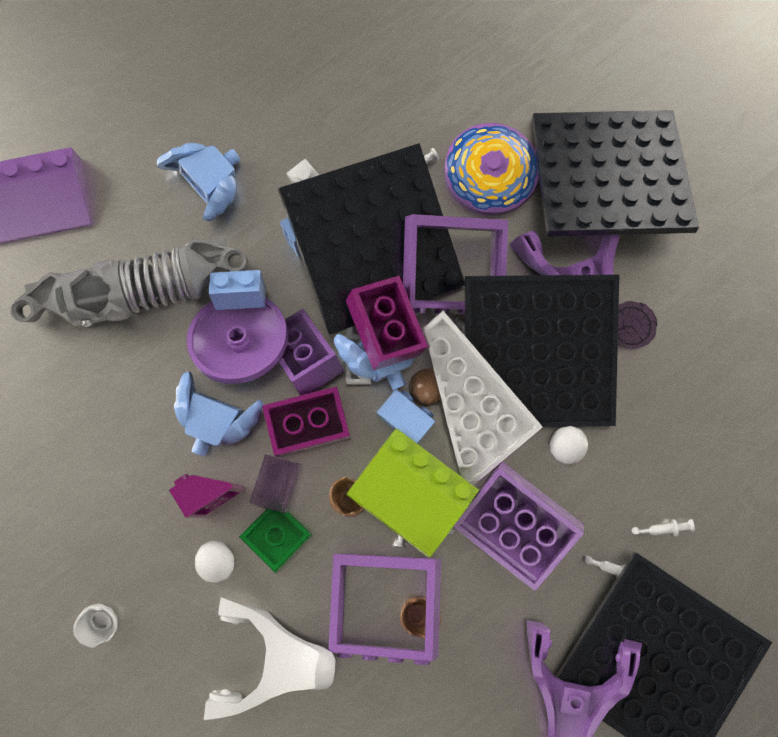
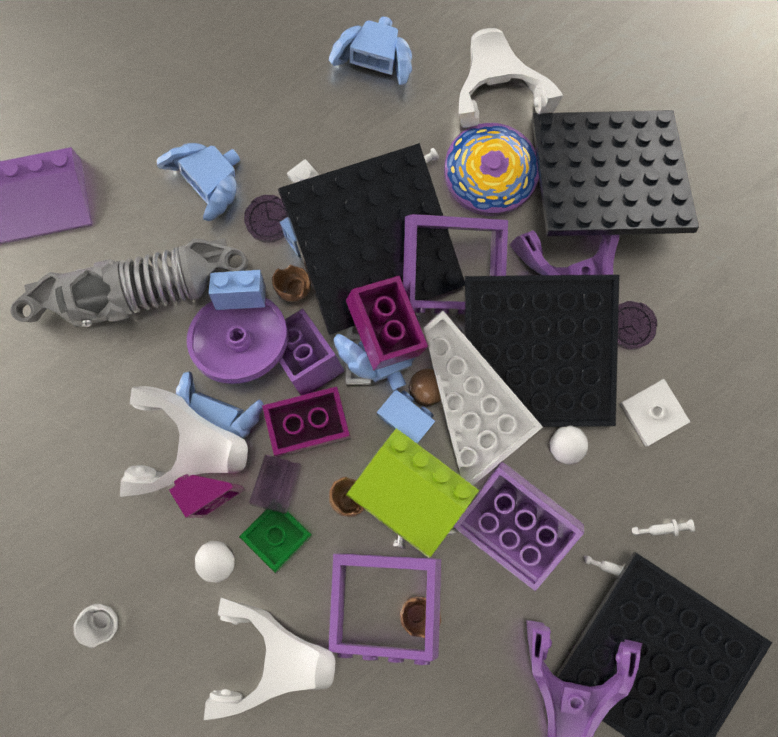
(200, 447): none -> white animal
(264, 218): none -> clear purple tile
(291, 283): none -> medium nougat hair
(375, 48): none -> light blue torso
(496, 63): none -> white animal
(655, 412): none -> white plate

